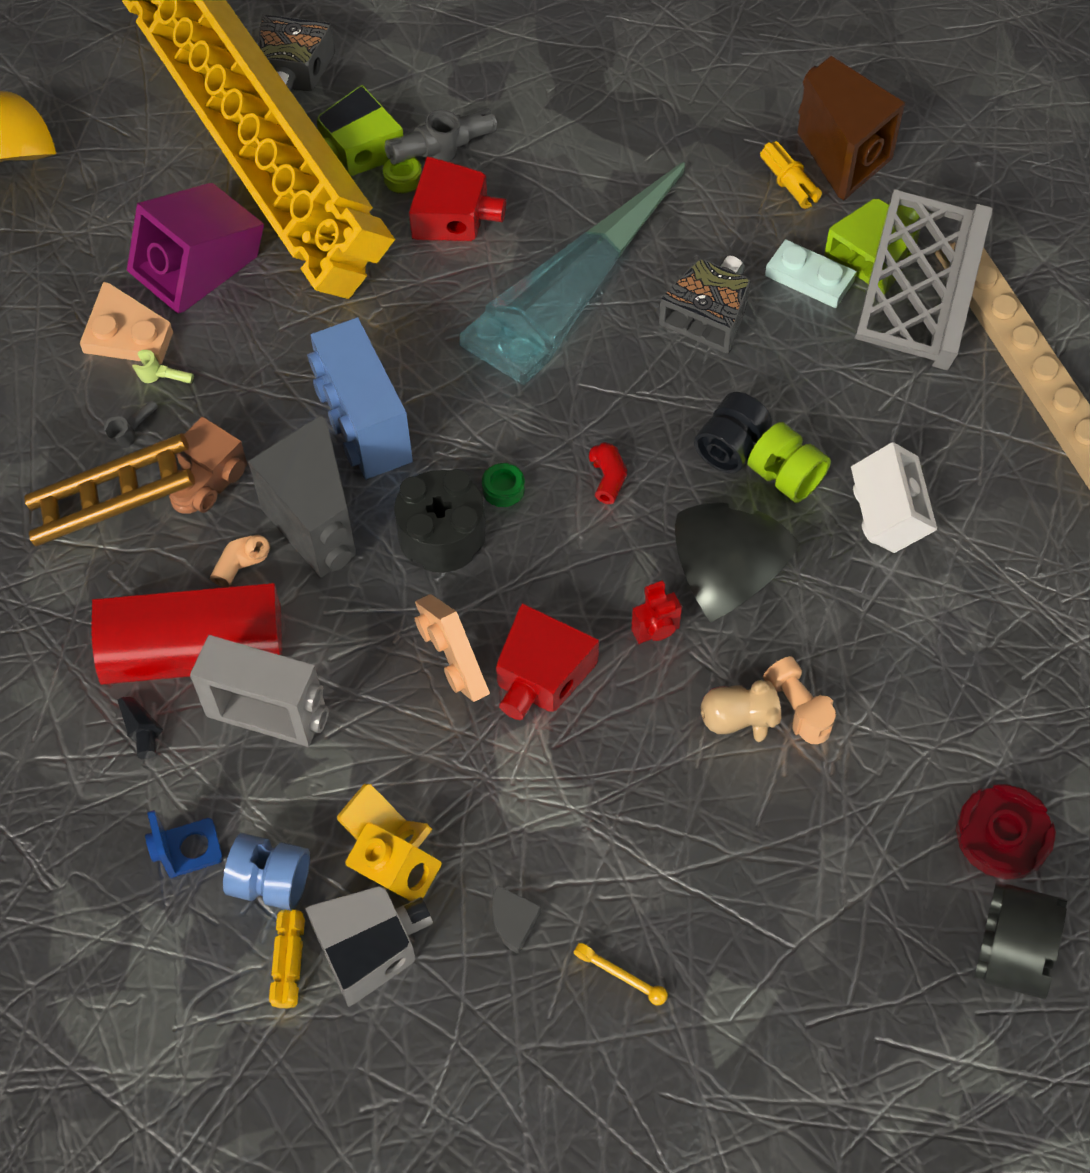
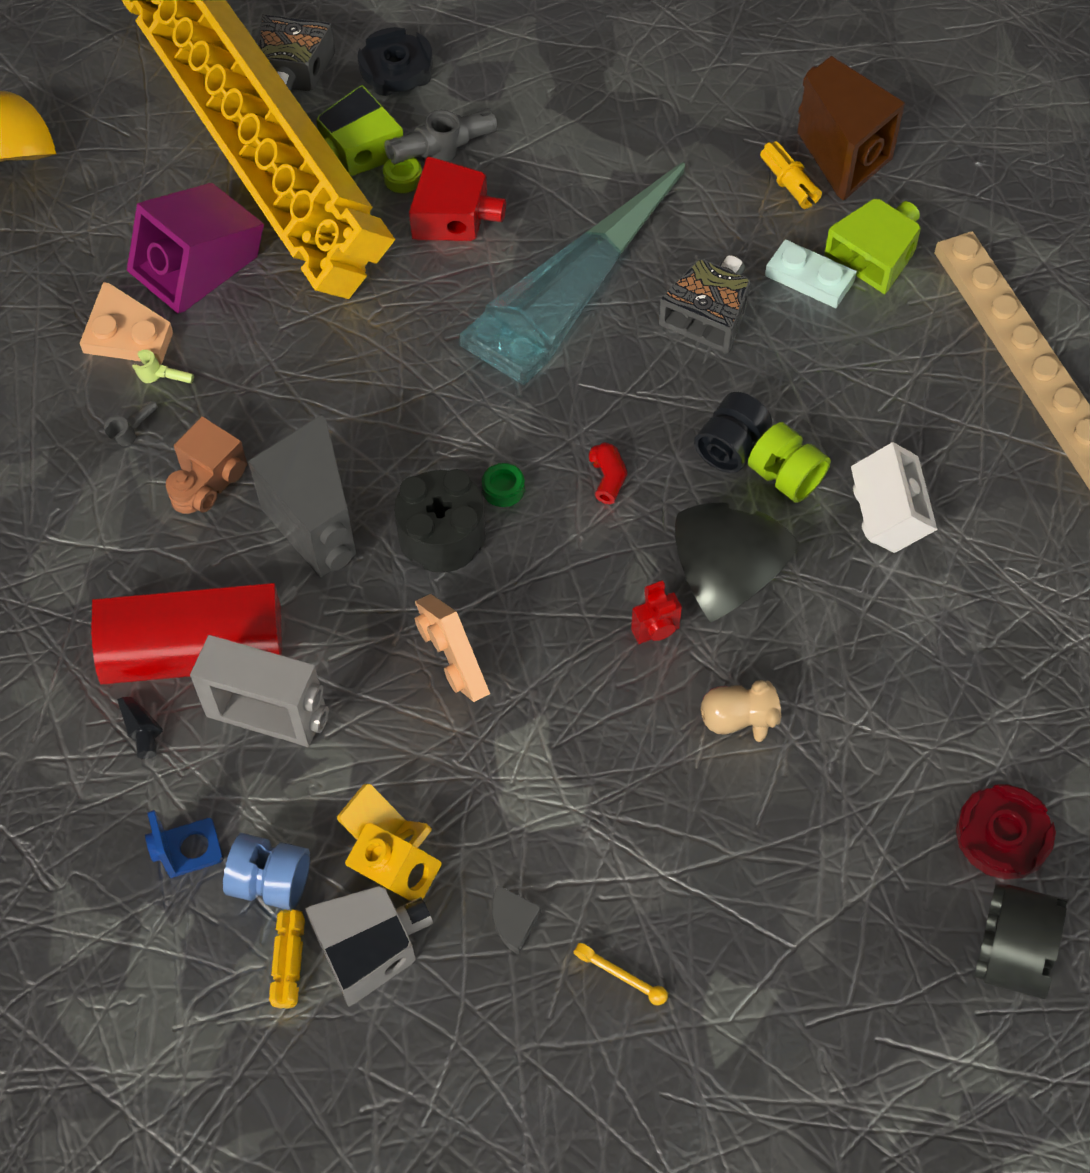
(130, 497): pearl gold bar -> none
(238, 555): light nougat arm -> none
(360, 399): medium blue brick -> none
(390, 77): none -> black plate
(542, 662): red torso -> none
(812, 715): light nougat leg -> none
(954, 295): light grey fence -> none

